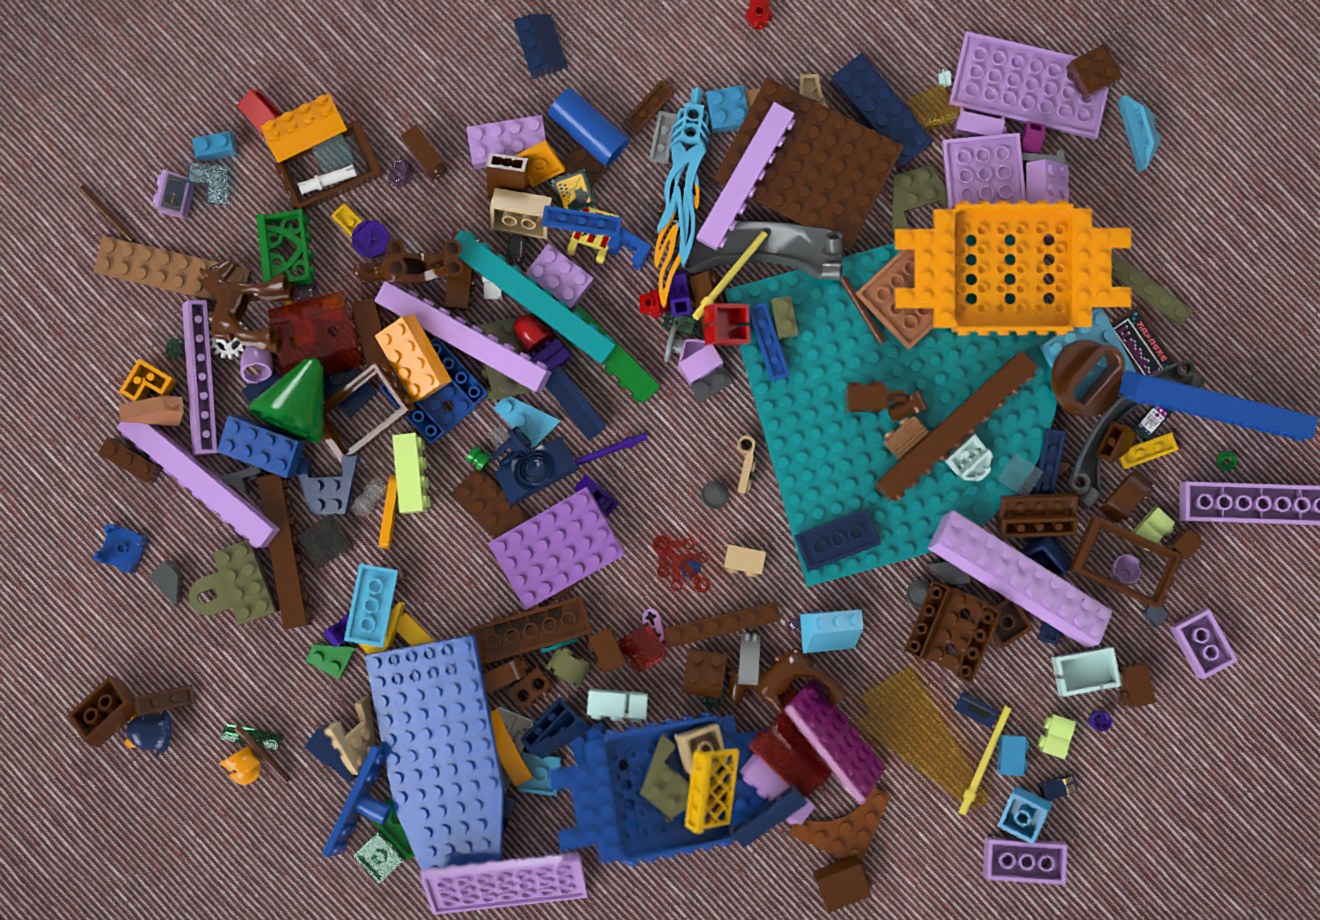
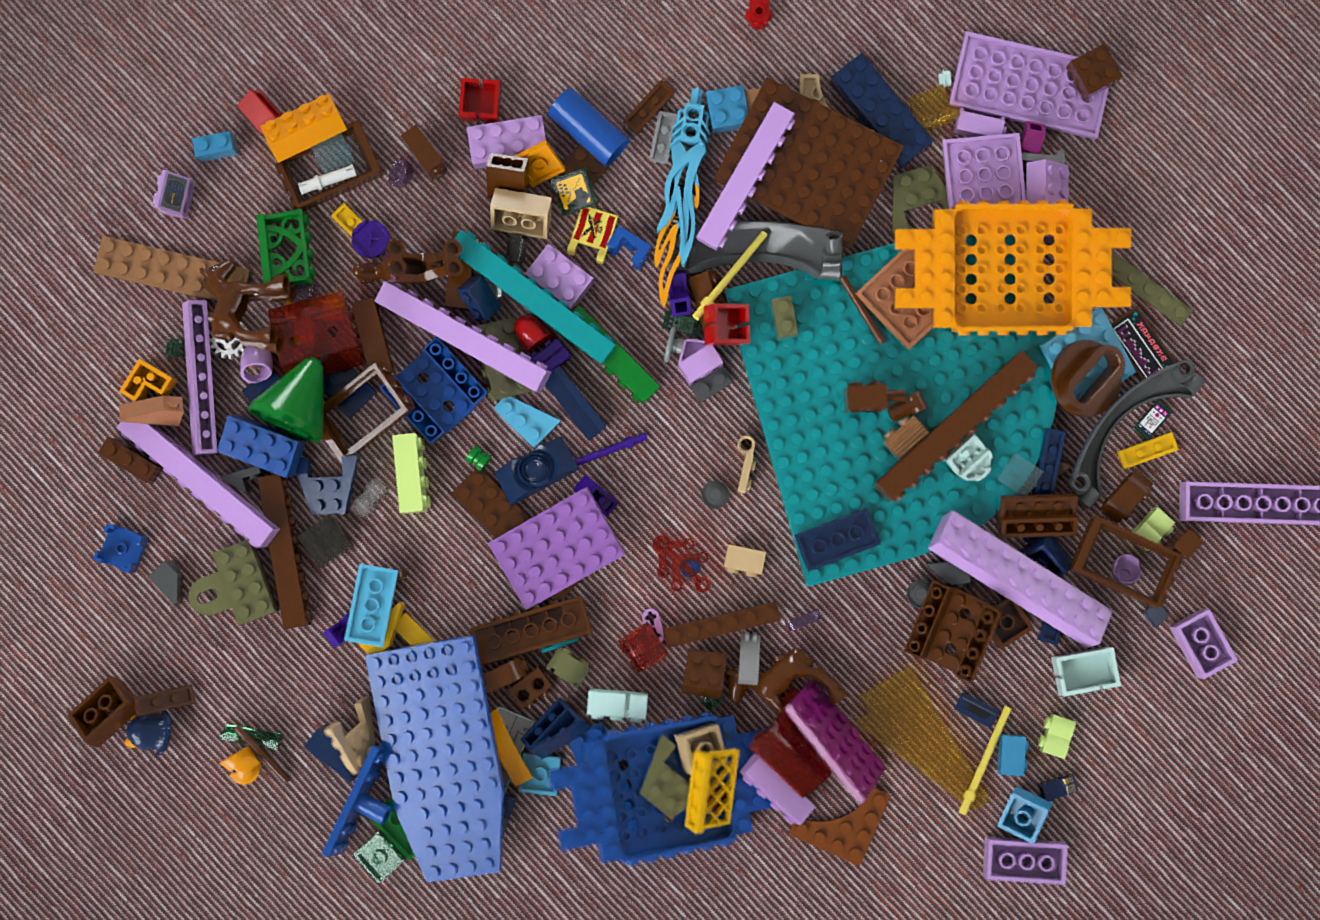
(106, 213): reddish brown bar -> none
(213, 177): clear light blue plate -> none
(331, 659): green wing -> none
(389, 514): light orange beam -> none
(413, 358): light orange brick -> none
(478, 101): none -> red piece
(478, 298): none -> dark blue brick
(498, 436): clear plate -> none
(504, 883): lavender plate -> none
(518, 442): dark blue piece -> none
(540, 44): dark blue slope -> none
(581, 221): blue plate -> none
(607, 650): reddish brown brick -> none
(651, 304): red brick -> none
(768, 342): blue plate -> none
(768, 816): dark blue panel -> none
(831, 630): medium azure slope -> none
(843, 883): reddish brown brick -> none
(1104, 721): dark purple wheel -> none
(1116, 442): reddish brown slope -> none
(1136, 685): reddish brown brick -> none
(1140, 131): medium azure wedge -> none
(1217, 406): blue brick -> none
(1224, 455): green piece -> none

